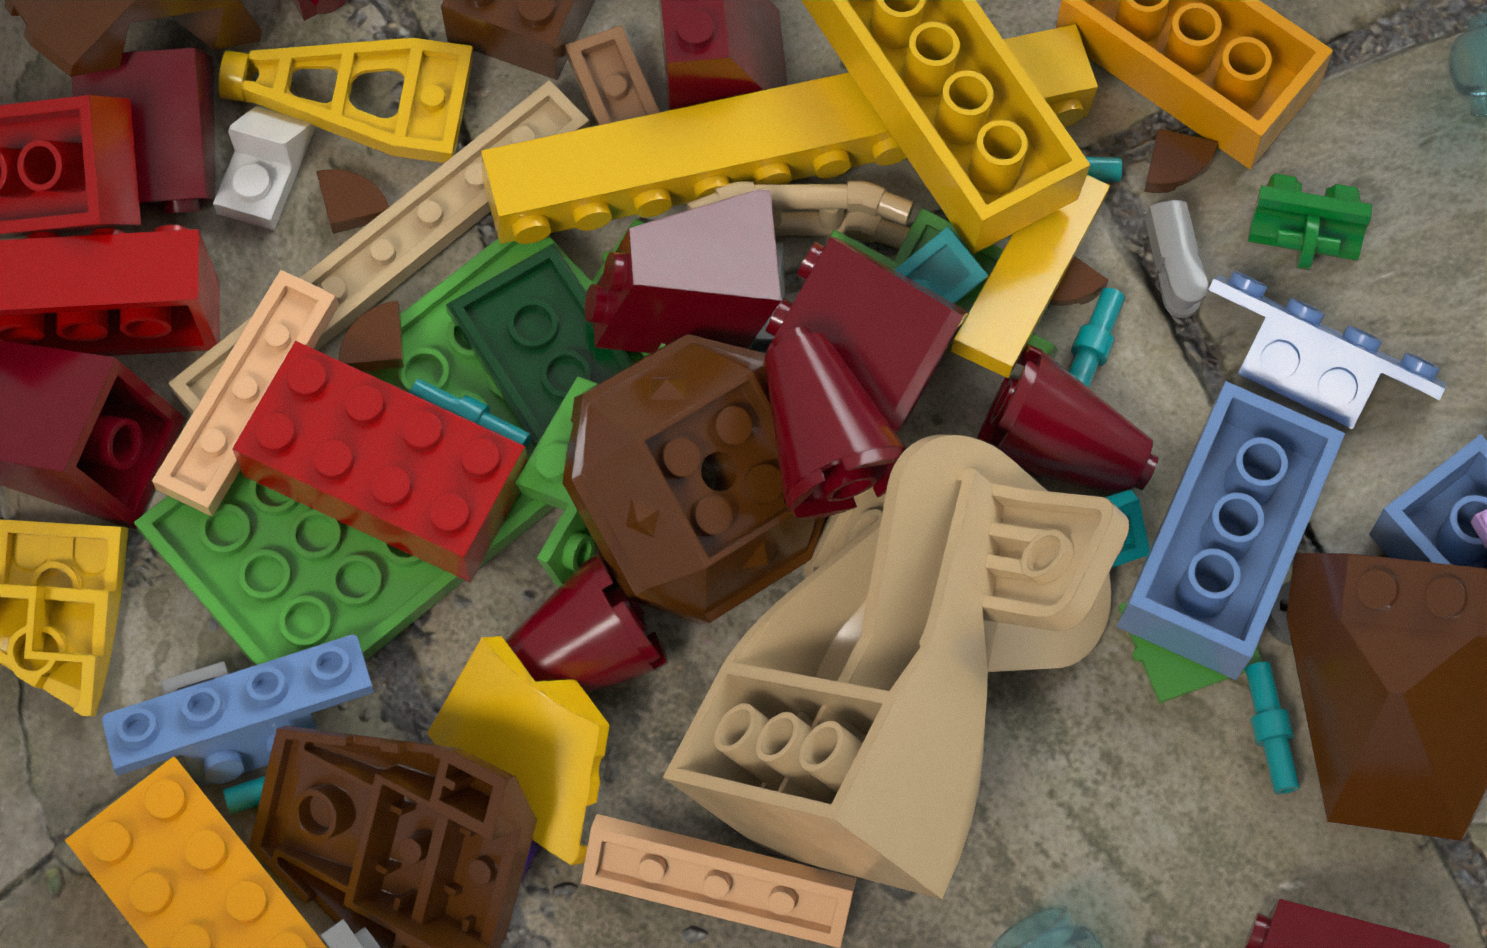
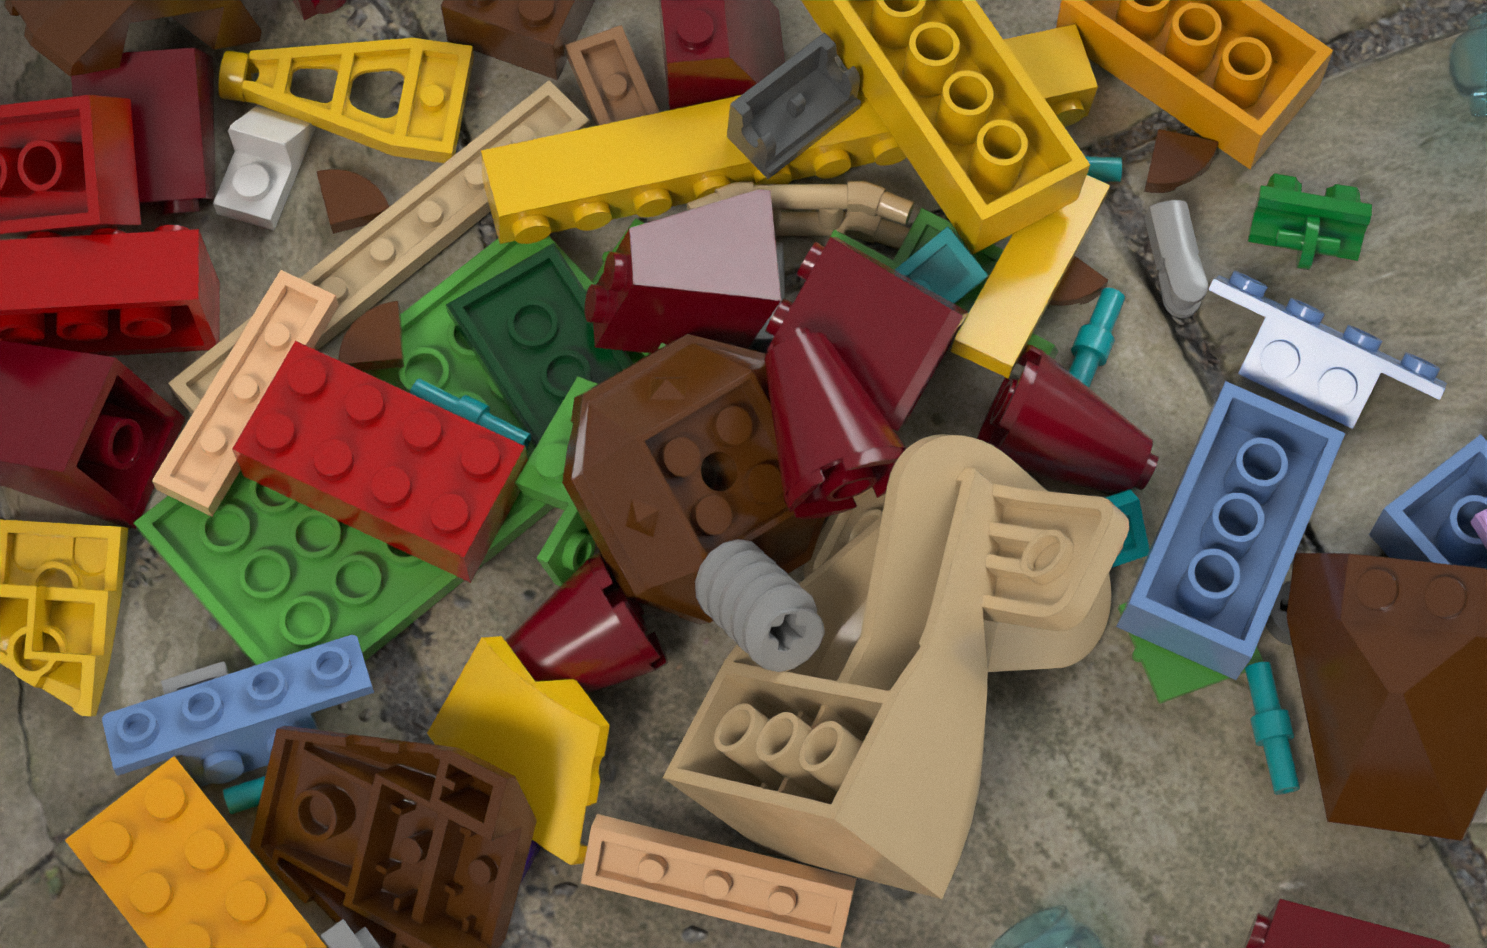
(759, 606): none -> light grey piece
(793, 107): none -> dark grey hinge

